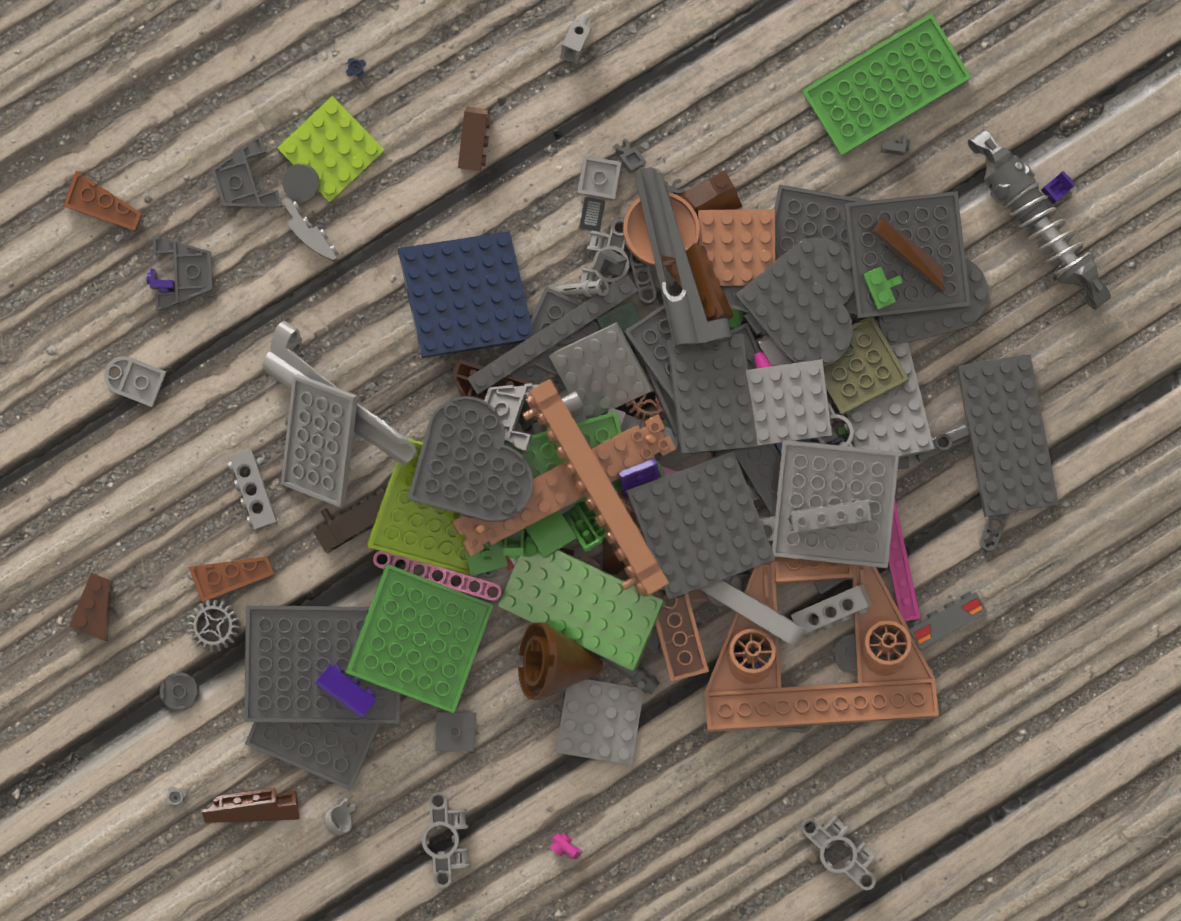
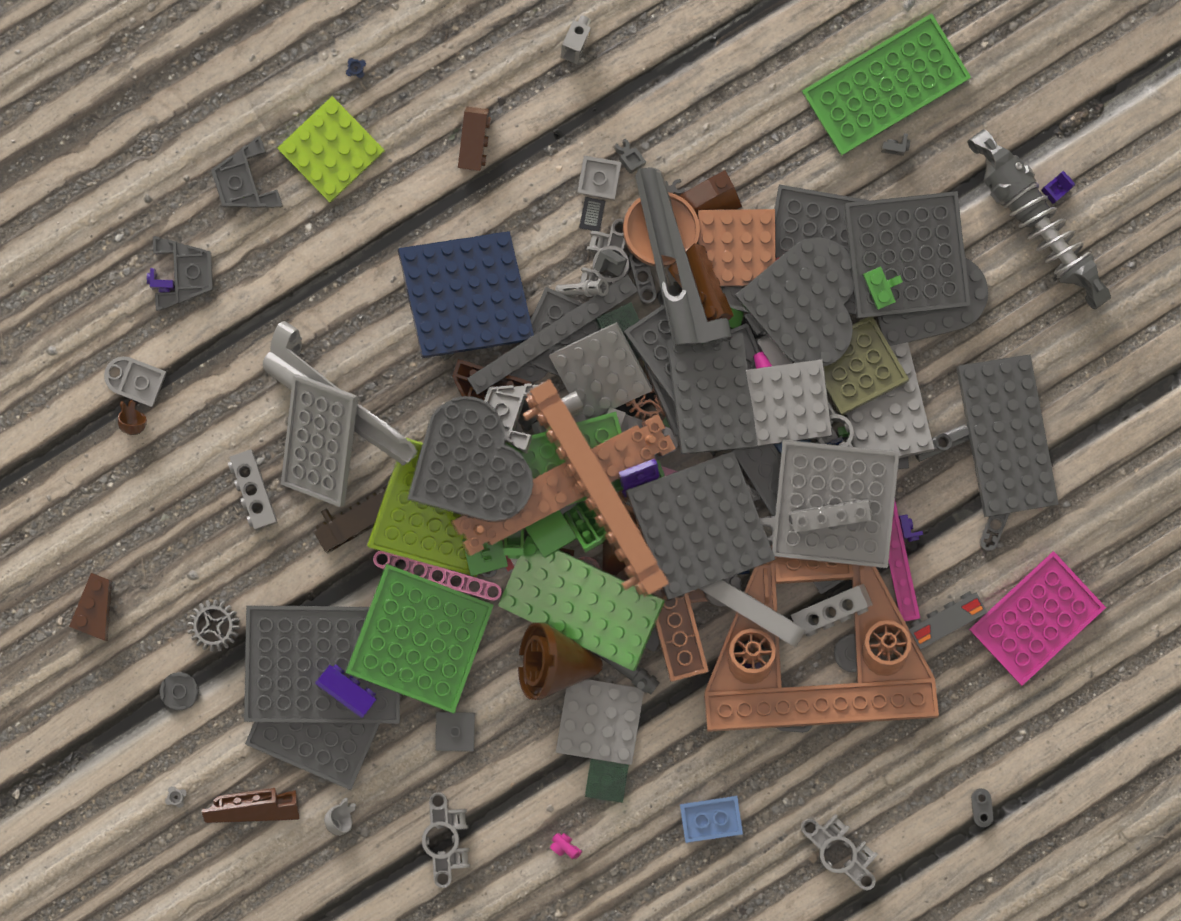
(97, 202): dark orange wing -> none
(130, 420): none -> reddish brown piece
(225, 577): dark orange wing -> none
(300, 182): dark grey tile -> none
(314, 238): light grey slope -> none
(606, 780): none -> clear green plate
(711, 819): none -> medium blue plate
(906, 526): none -> dark purple bracket
(910, 253): reddish brown wedge -> none
(980, 808): none -> dark grey plate
(1037, 618): none -> dark pink plate

